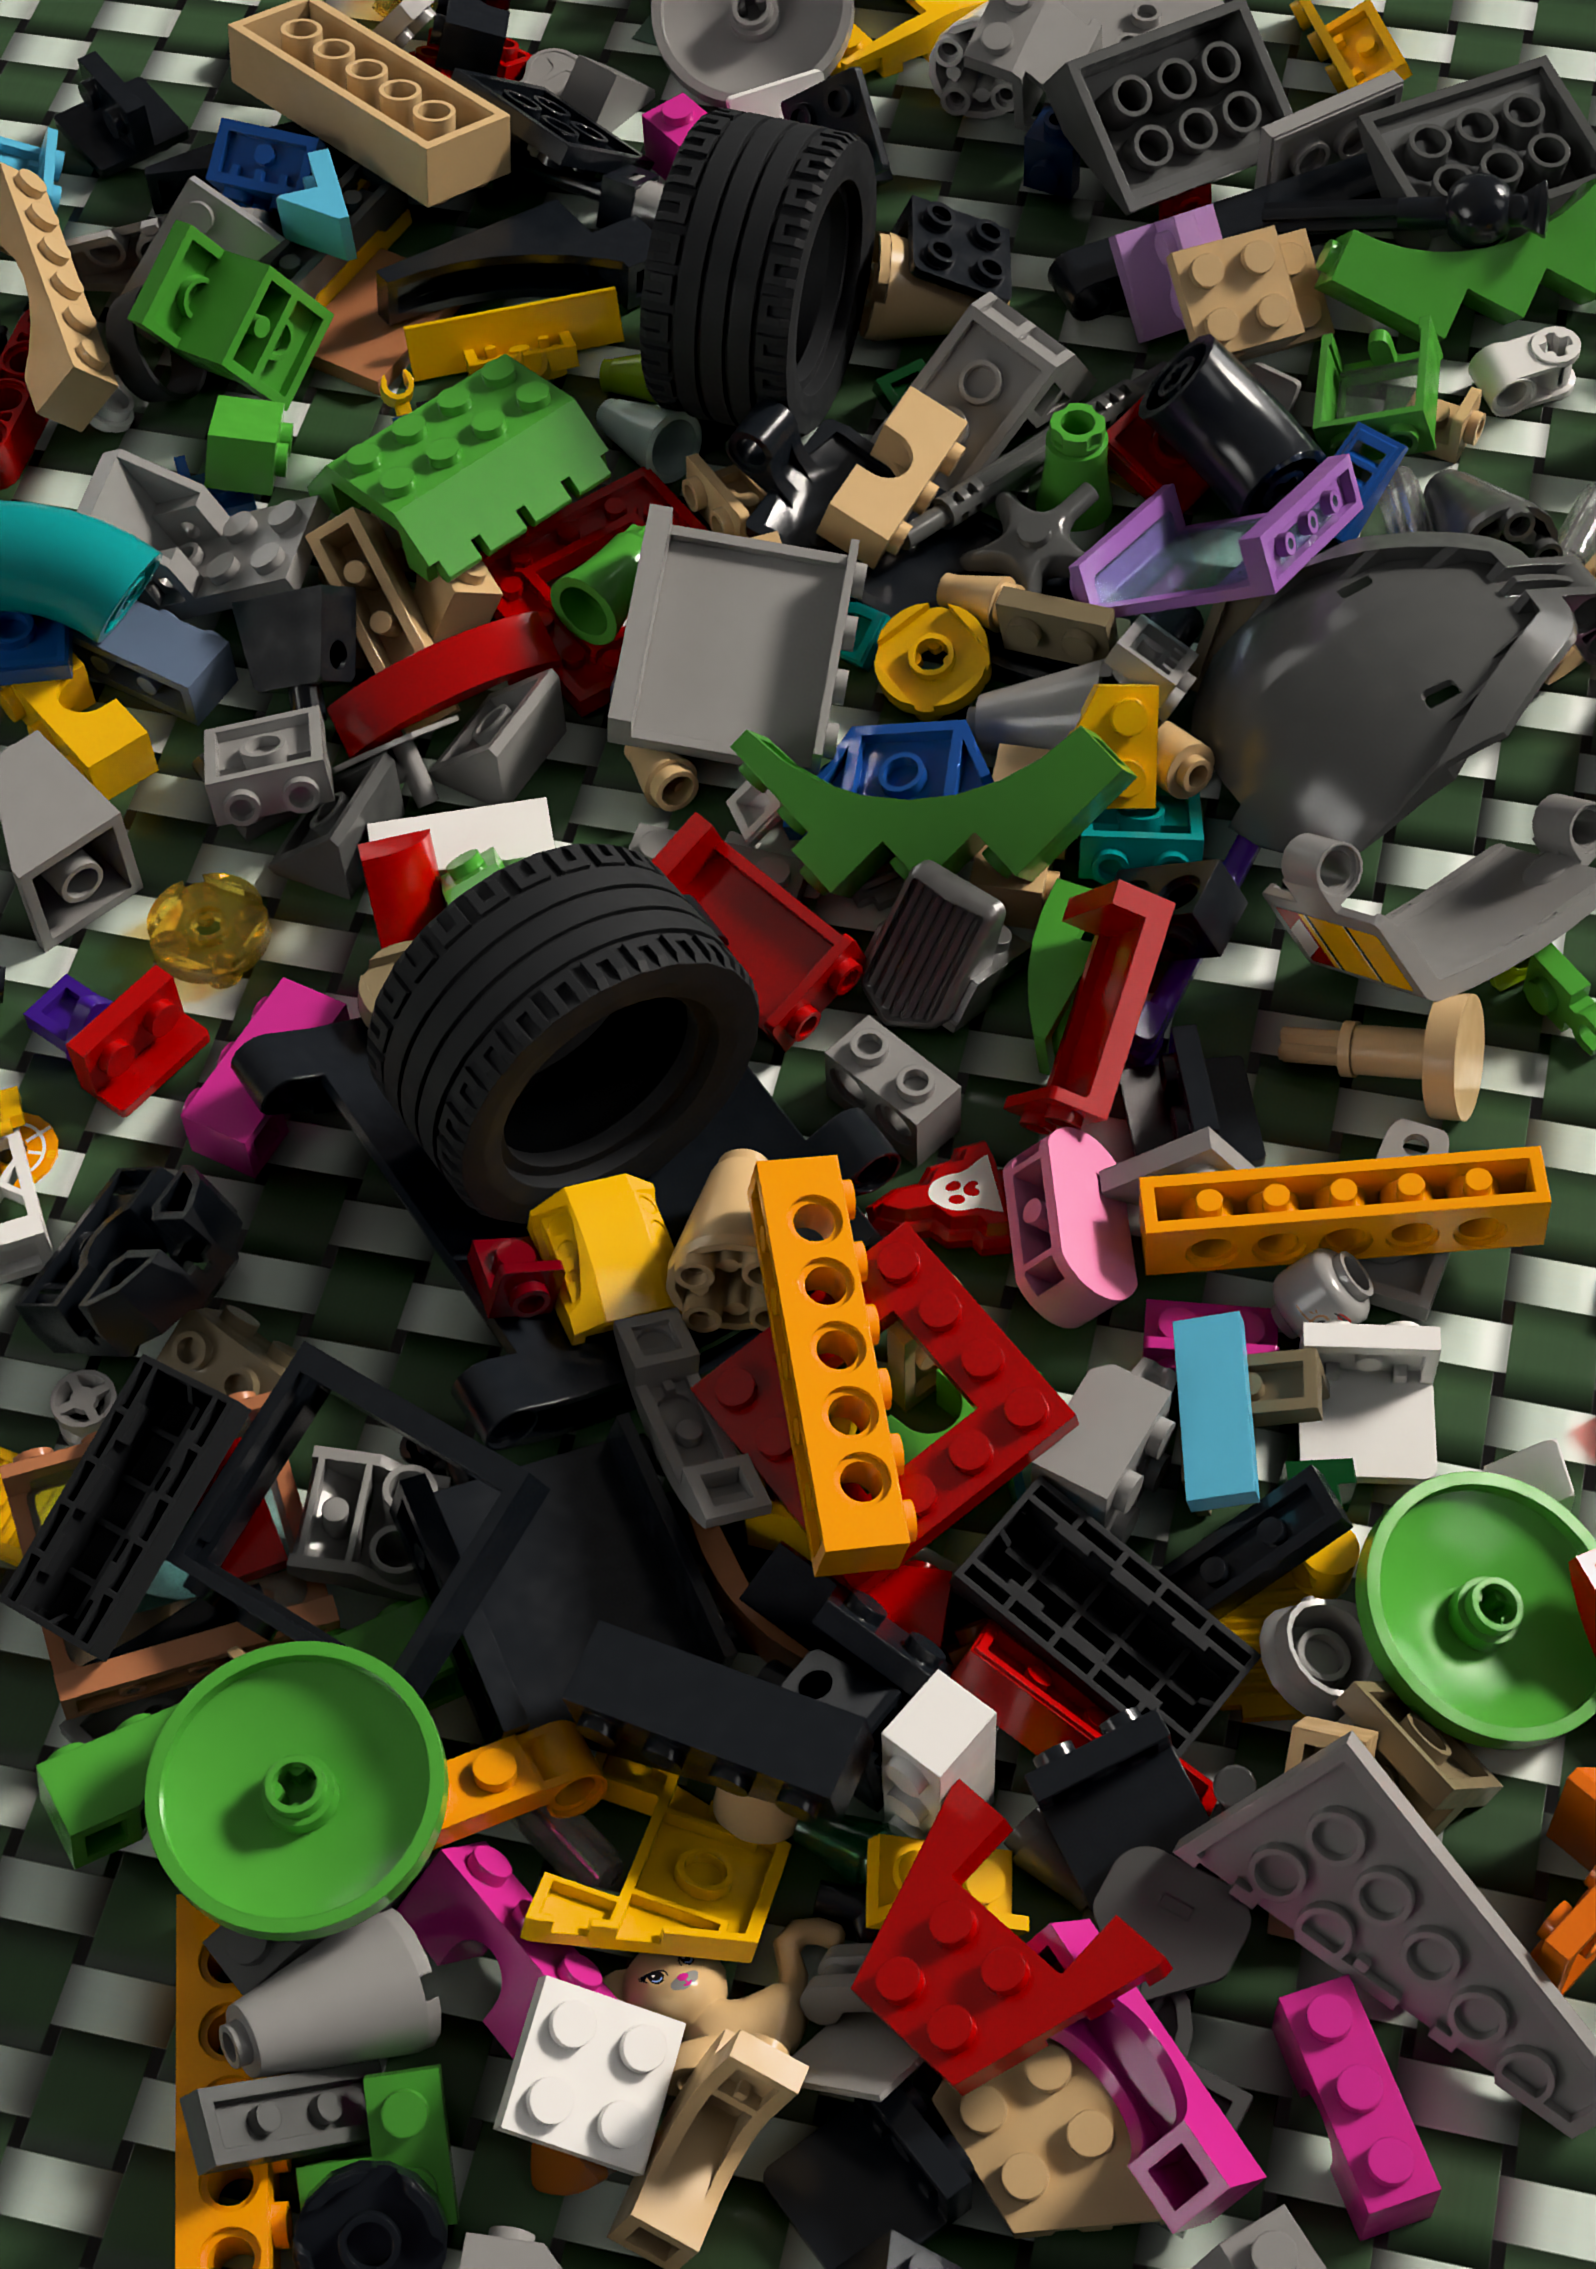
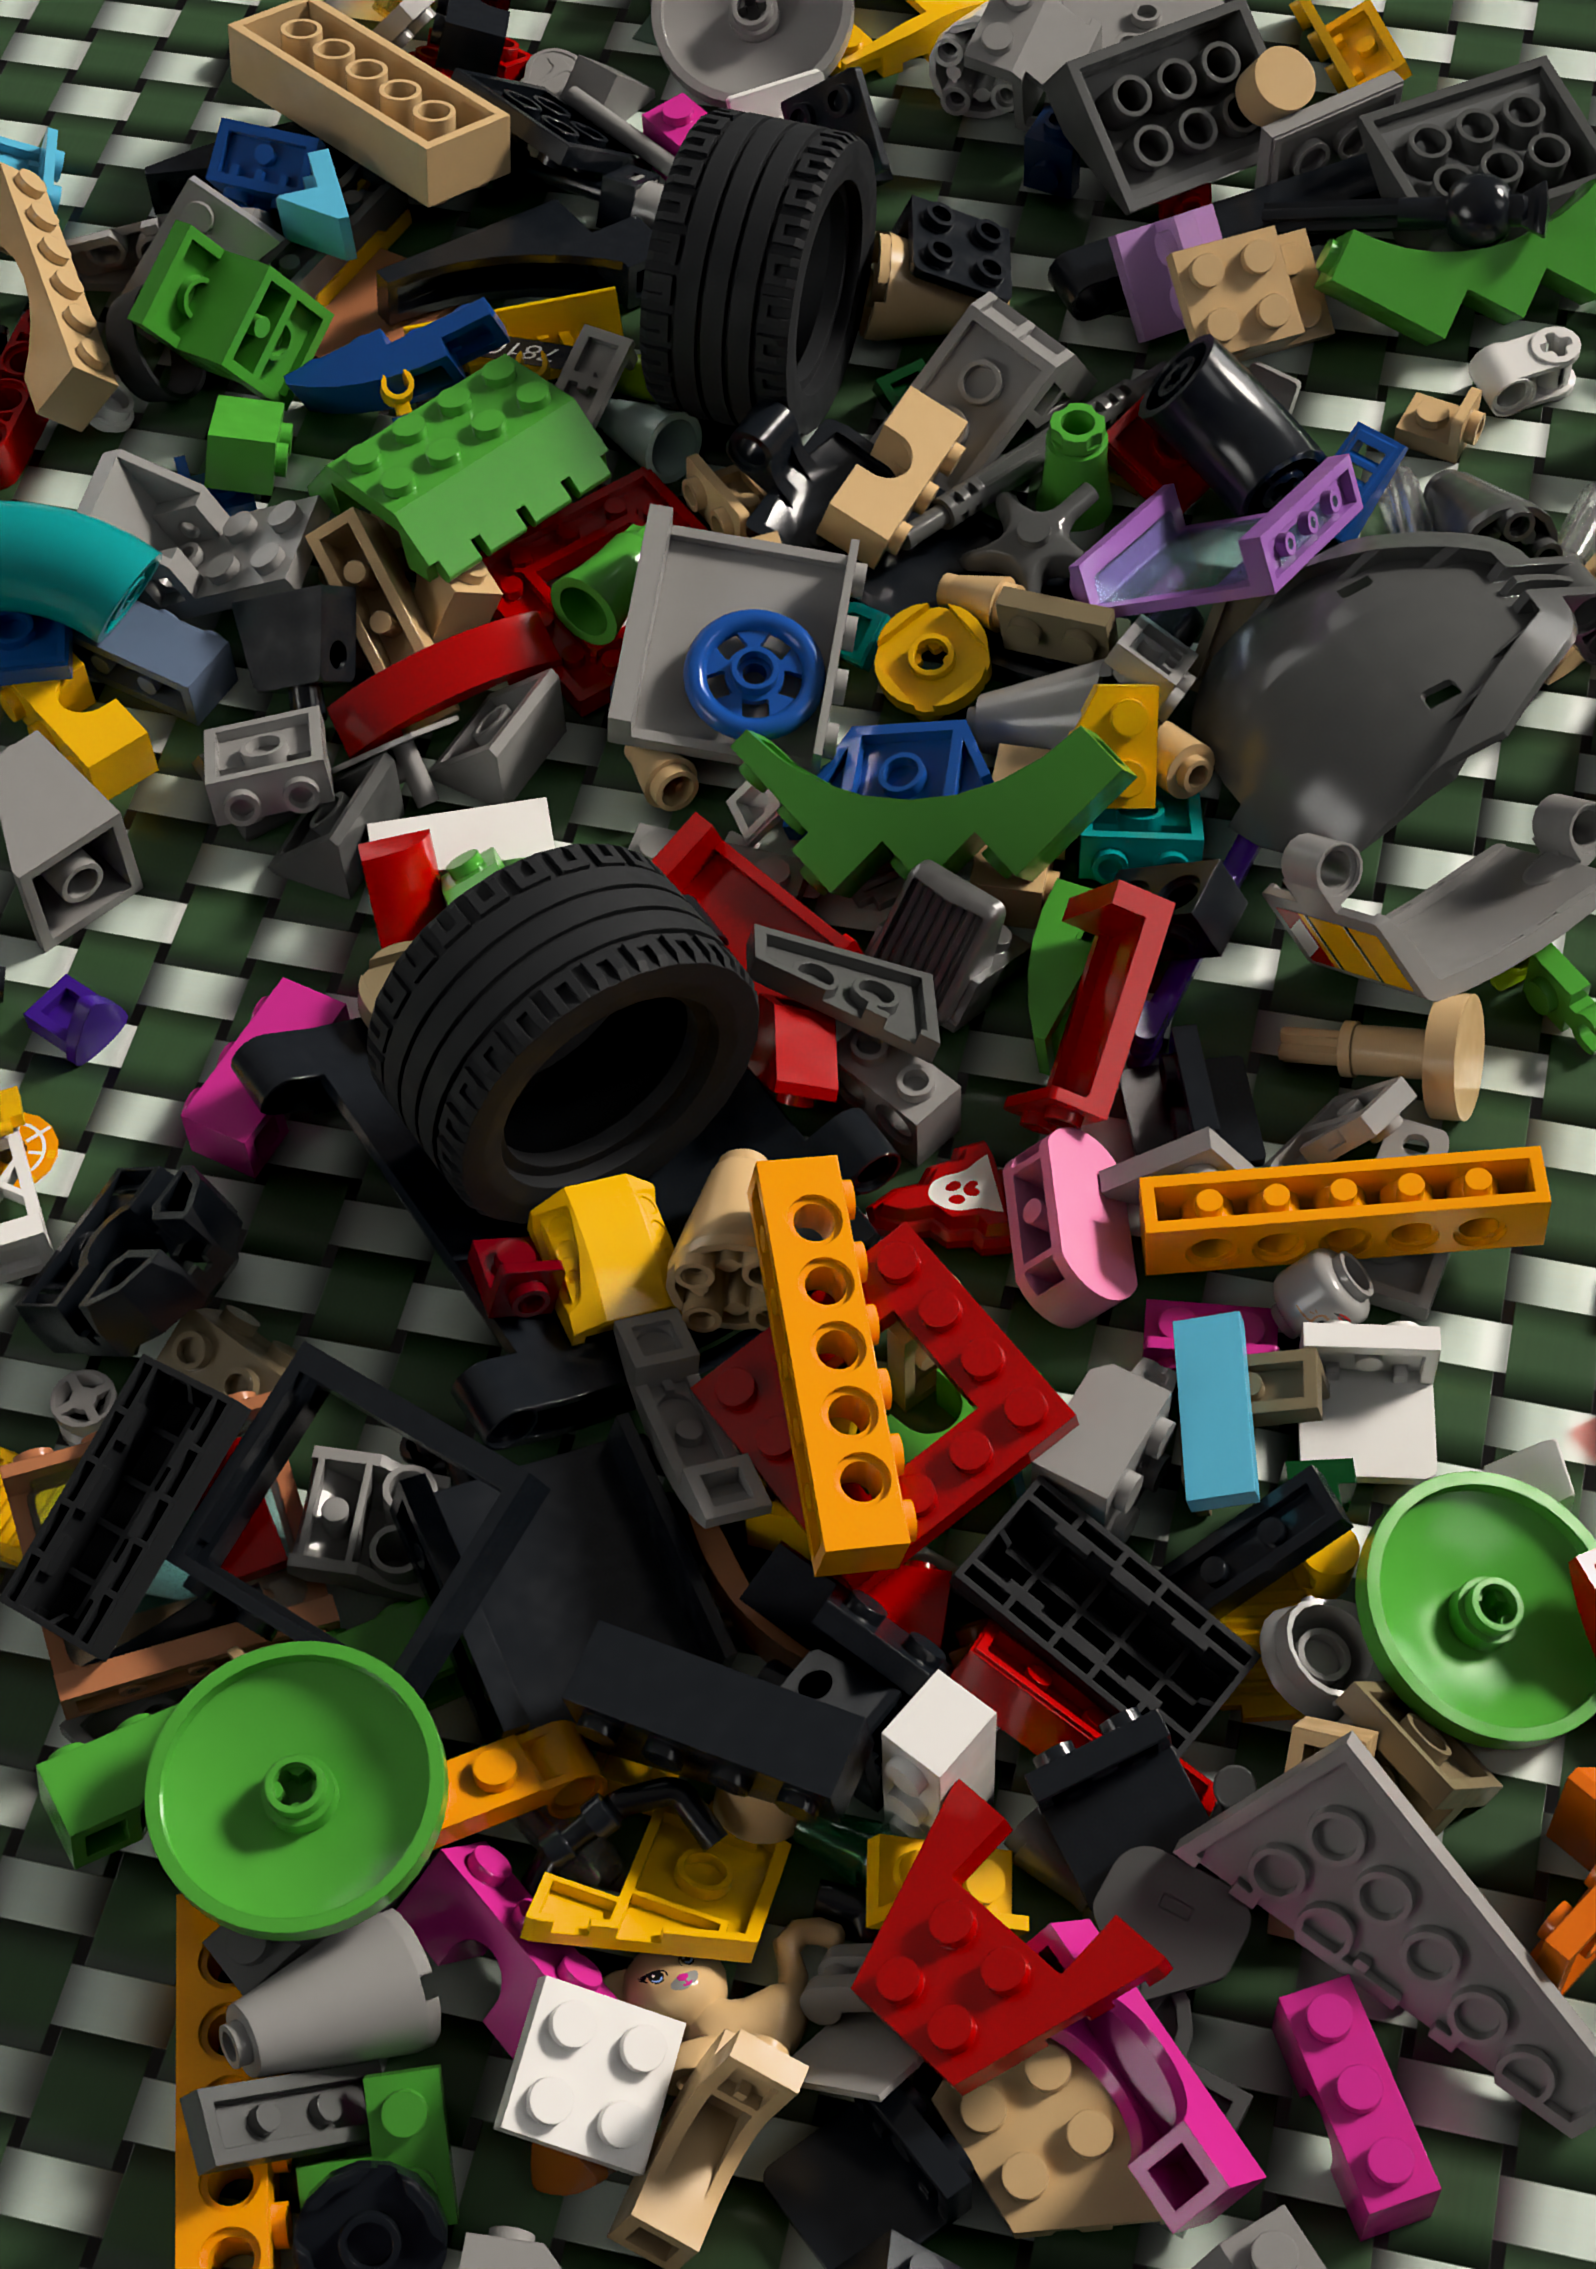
(118, 119): black bracket -> none
(136, 1043): red bracket -> none
(216, 957): clear yellow plate -> none
(433, 354): none -> blue slope
(531, 349): none -> black sticker
(595, 369): none -> light grey hinge
(603, 1817): none -> black piece
(619, 129): none -> light grey piece
(753, 629): none -> blue plate
(795, 1052): none -> red slope
(851, 987): none -> dark grey wing
(1275, 85): none -> tan piece
(1347, 1123): none -> light grey wing
(1384, 393): bright green window -> none

